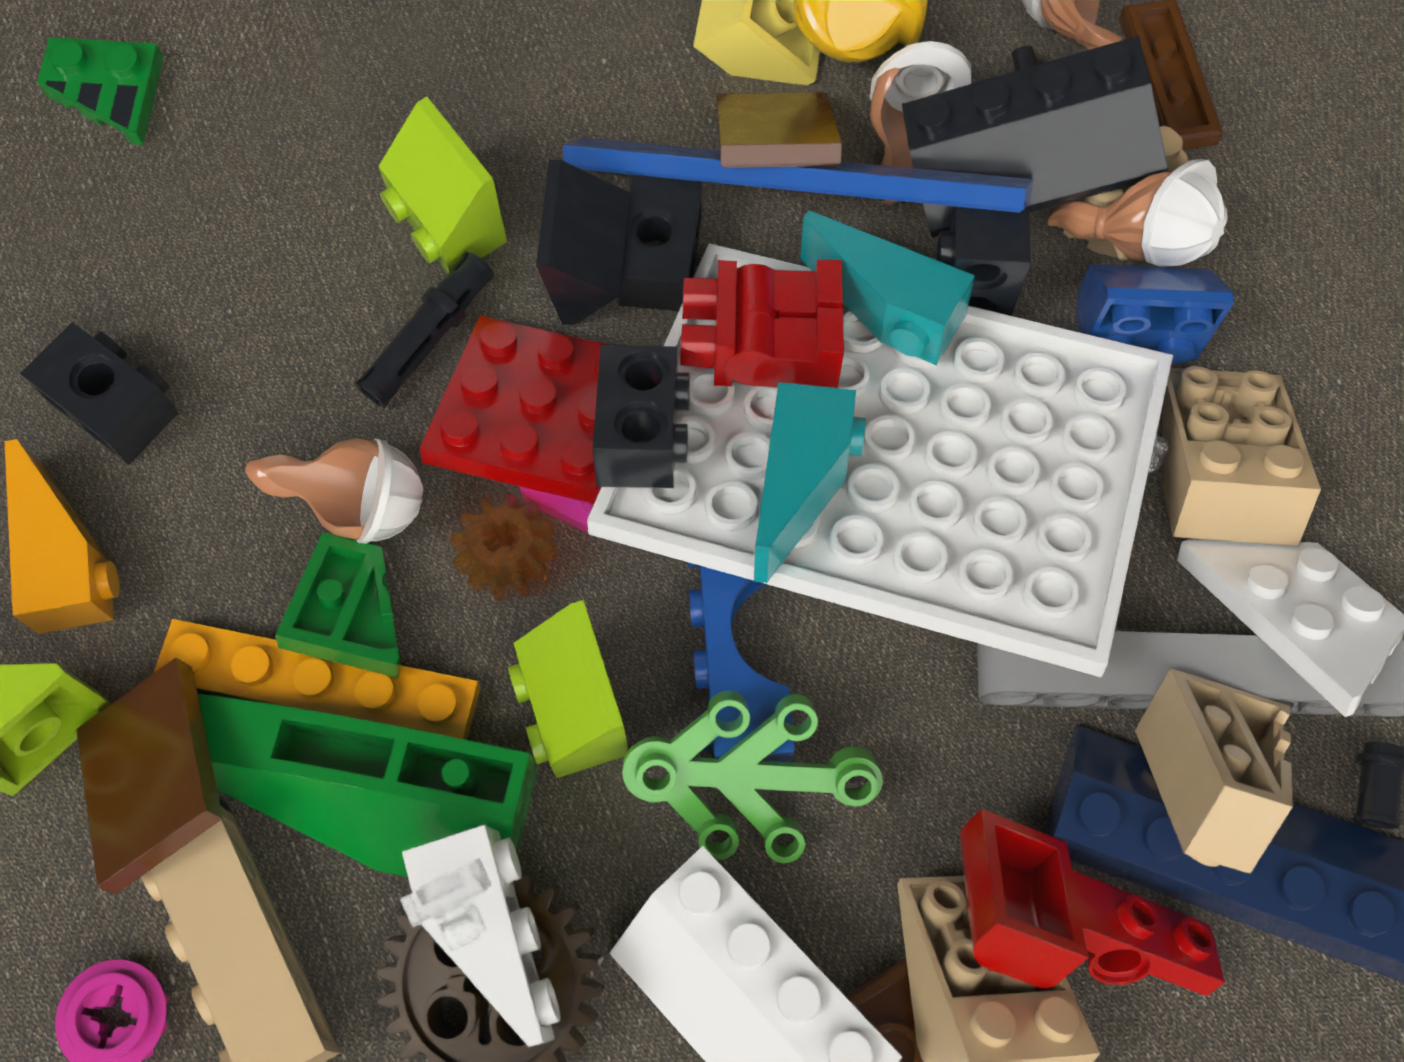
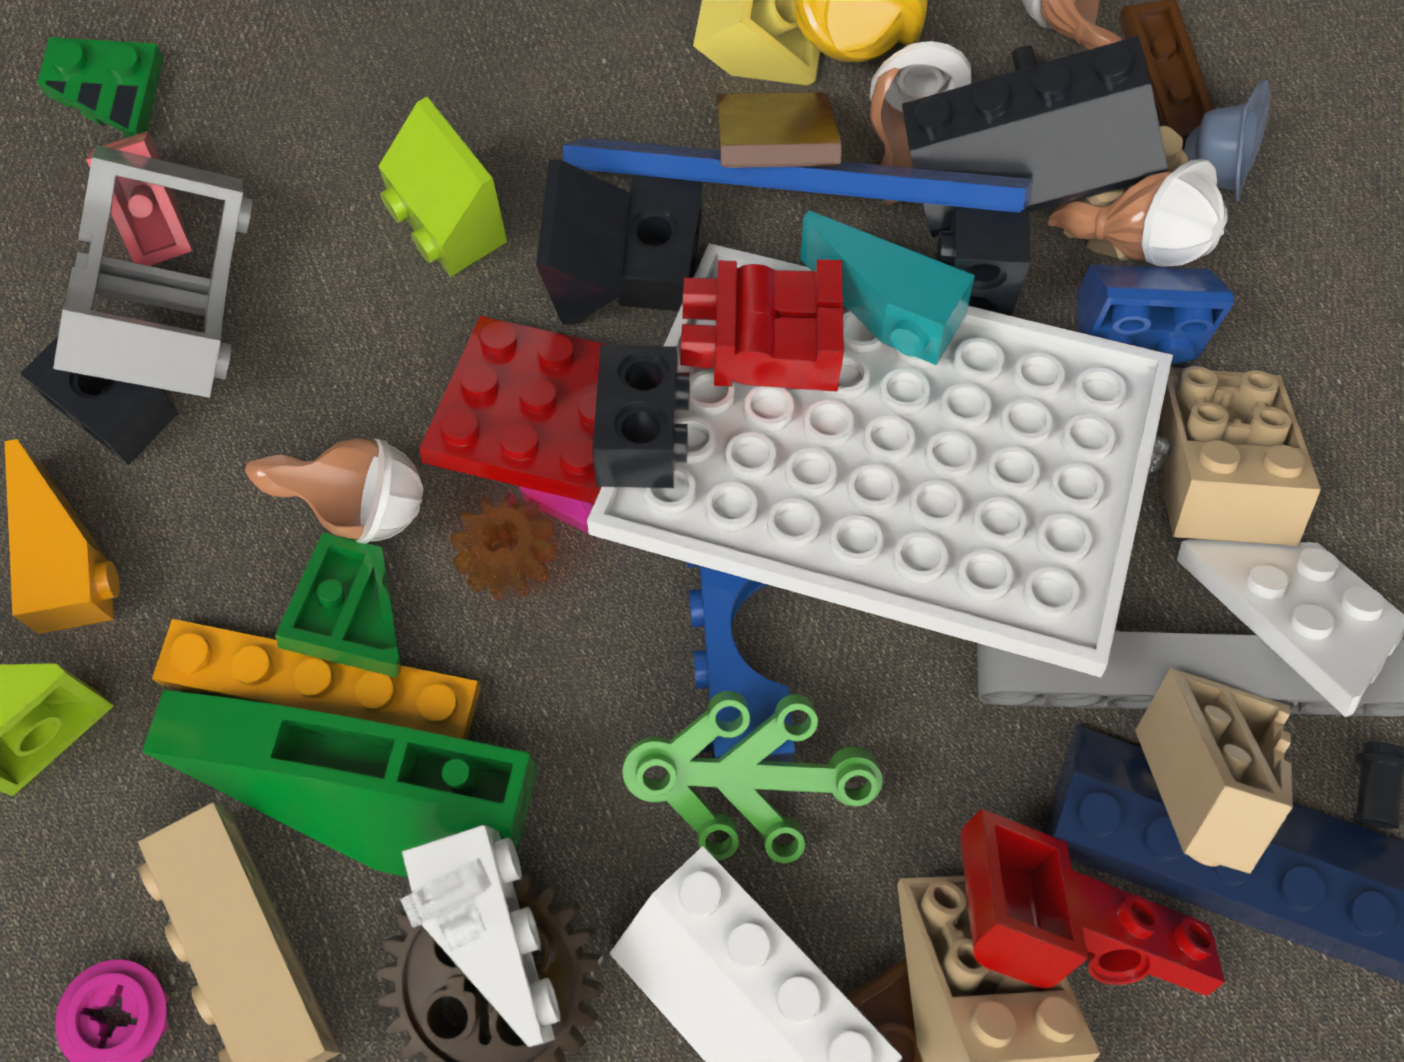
(135, 348): none -> light grey window
(146, 211): none -> coral slope
(147, 776): reddish brown tile -> none
(440, 310): black pin -> none
(569, 694): lime slope -> none
(805, 466): teal slope -> none
(1231, 138): none -> sand blue piece

